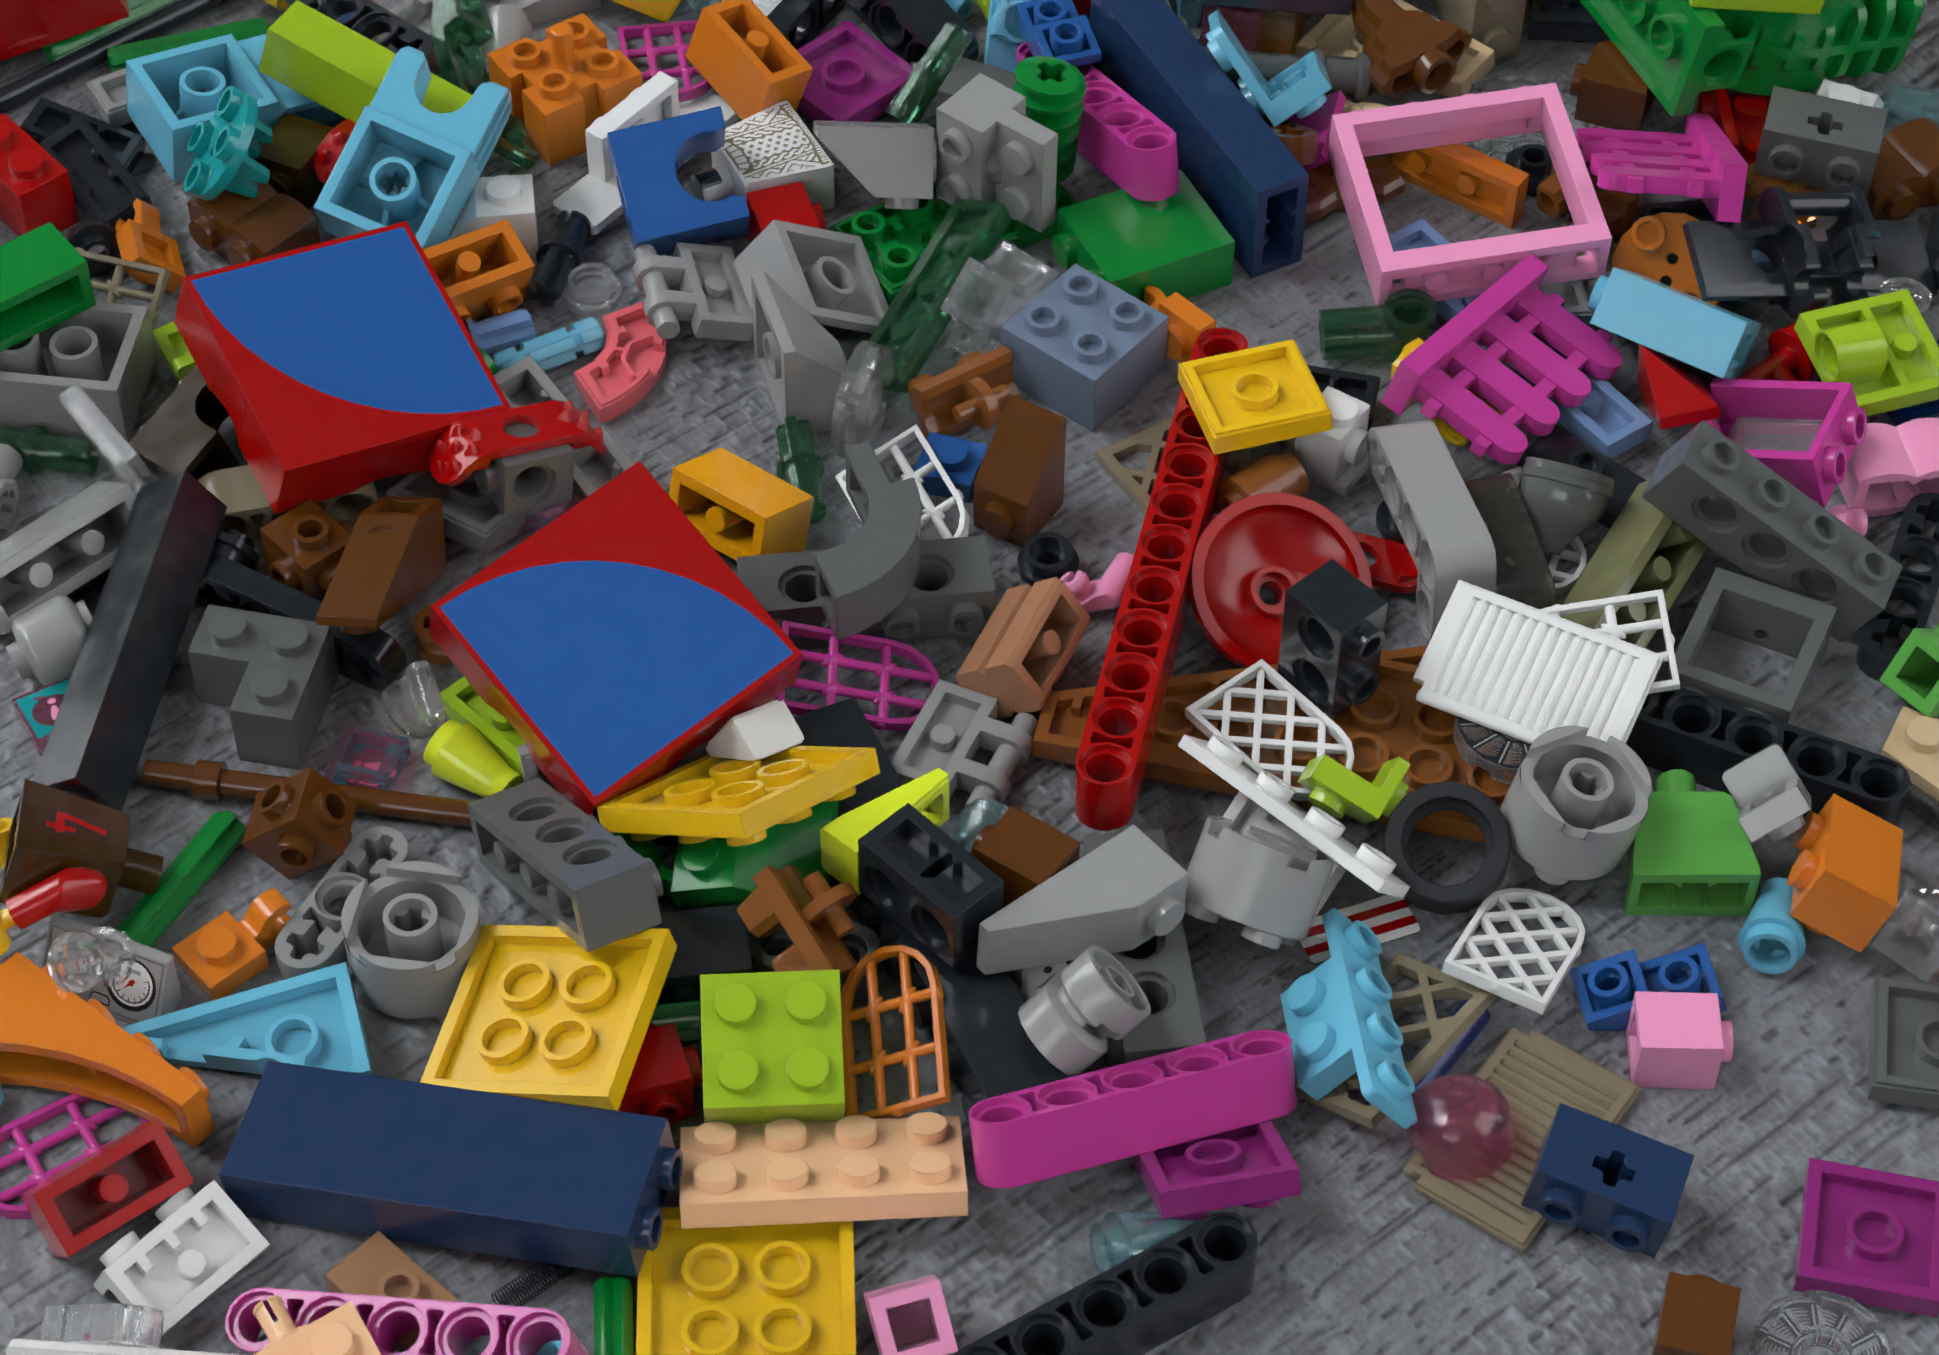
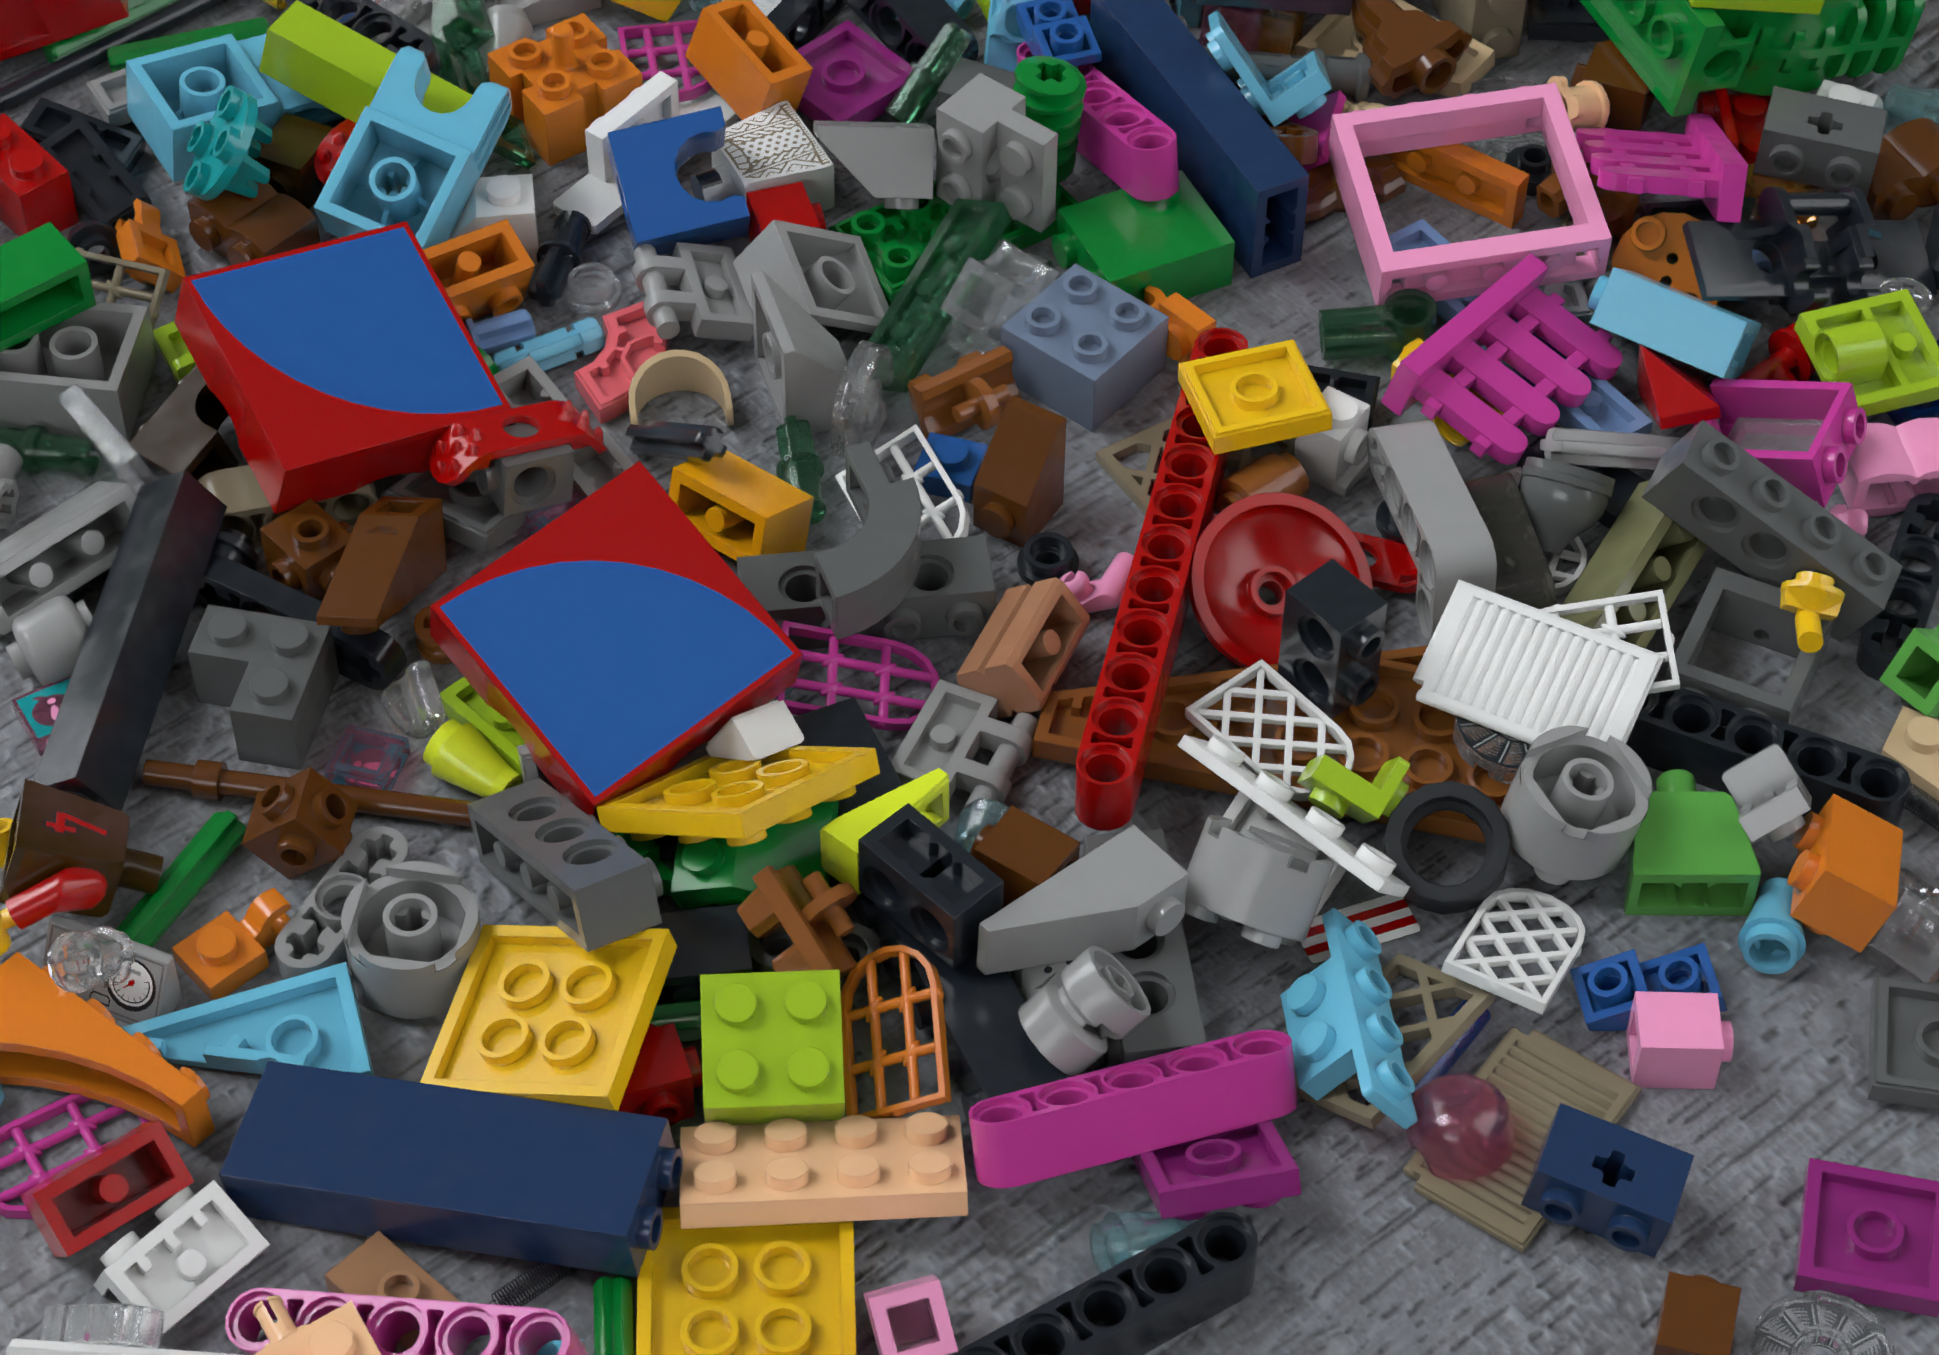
(676, 440): none -> black axle
(678, 372): none -> tan helmet
(1584, 103): none -> light nougat brick
(1606, 448): none -> light grey axle
(1811, 599): none -> yellow plate

